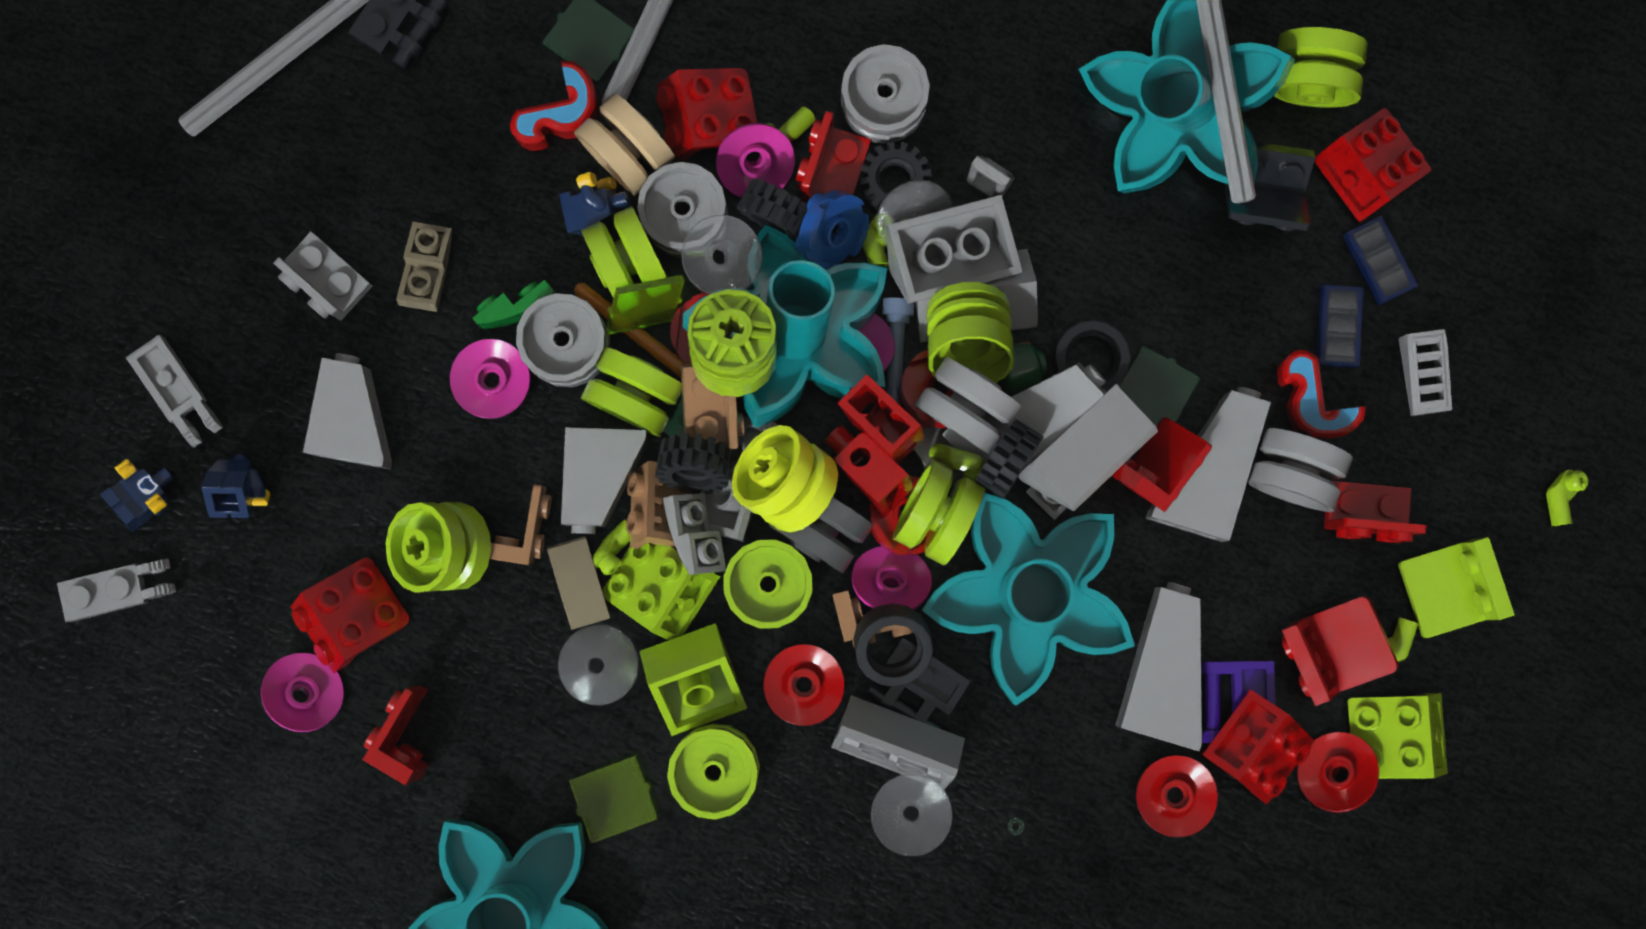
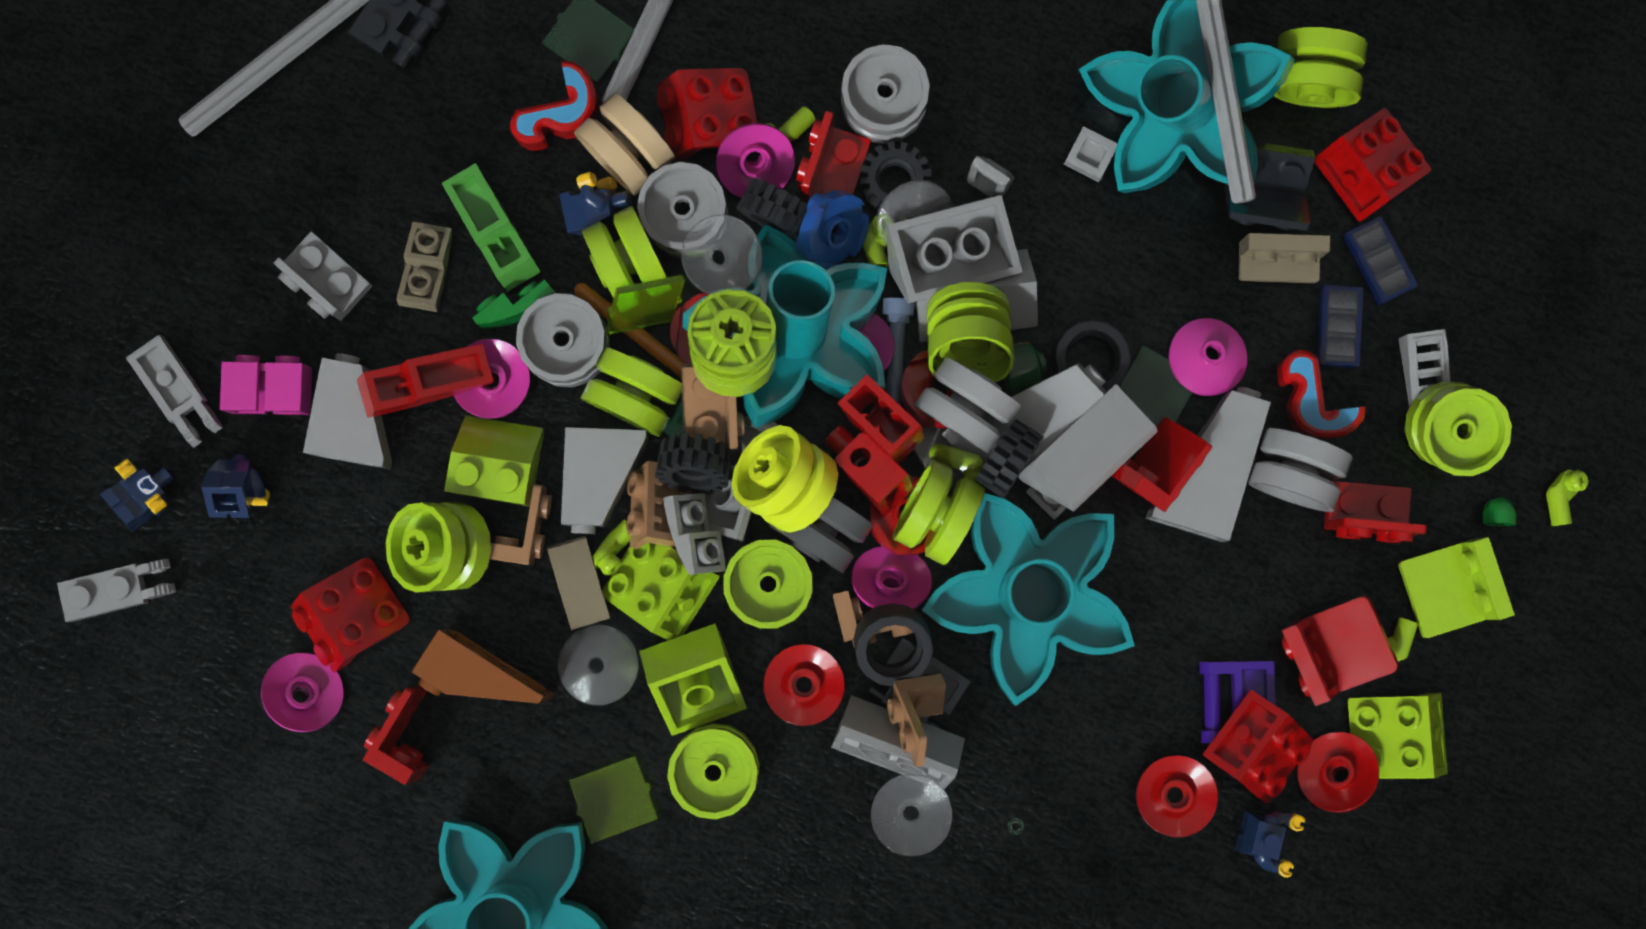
(265, 387): none -> dark pink piece
(424, 380): none -> red slope
(464, 668): none -> dark orange slope
(491, 227): none -> bright green slope
(494, 461): none -> lime slope
(911, 701): none -> medium nougat bracket
(1091, 154): none -> light grey plate
(1166, 671): light grey slope -> none
(1195, 369): none -> dark pink dish
(1264, 837): none -> dark blue piece
(1282, 257): none -> dark tan bracket
(1458, 428): none -> lime wheel
(1499, 513): none -> green hinge

